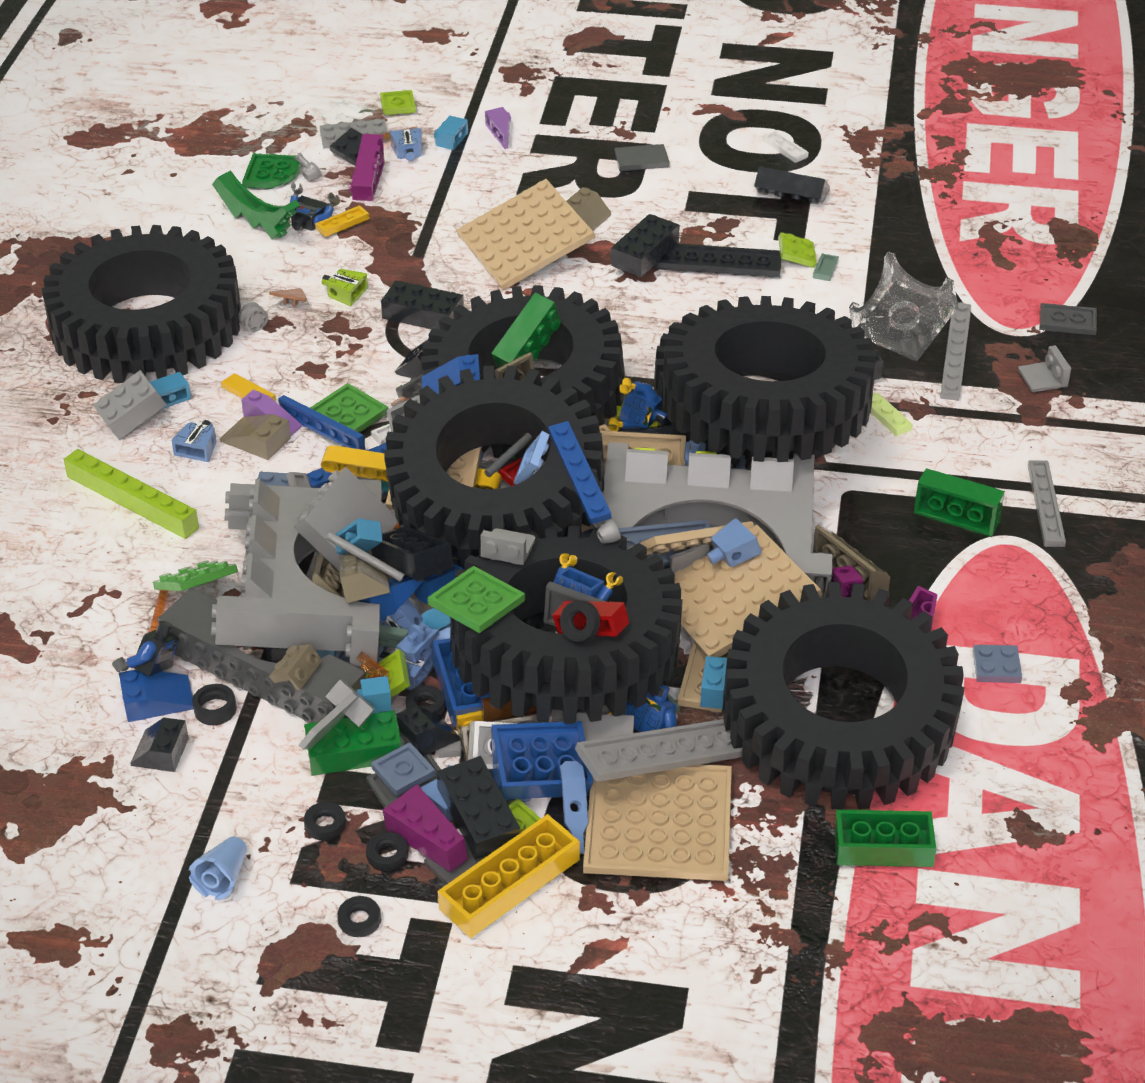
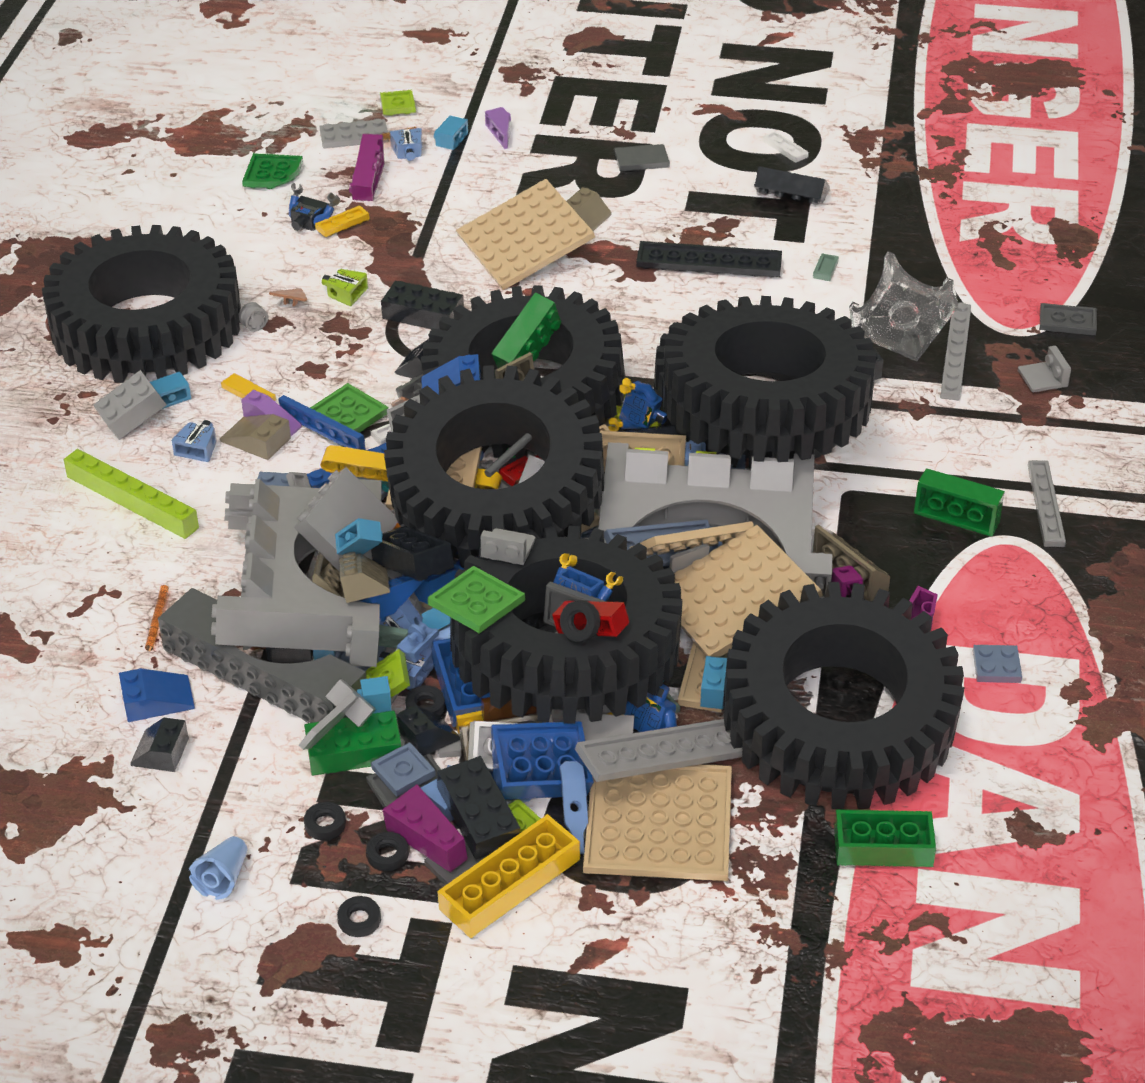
(154, 652): torso -> none
(192, 577): bright green plate -> none
(215, 716): black tyre -> none
(256, 211): green arch -> none
(296, 665): dark tan bracket -> none
(311, 170): light grey bar -> none
(347, 146): black plate -> none
(365, 556): light grey bar -> none
(371, 667): clear orange bracket -> none
(532, 458): light blue plate -> none
(579, 472): blue plate -> none
(607, 532): light grey bar -> none
(645, 245): black brick -> none
(733, 545): medium blue torso -> none
(797, 249): lime plate -> none
(889, 416): yellowish green plate -> none

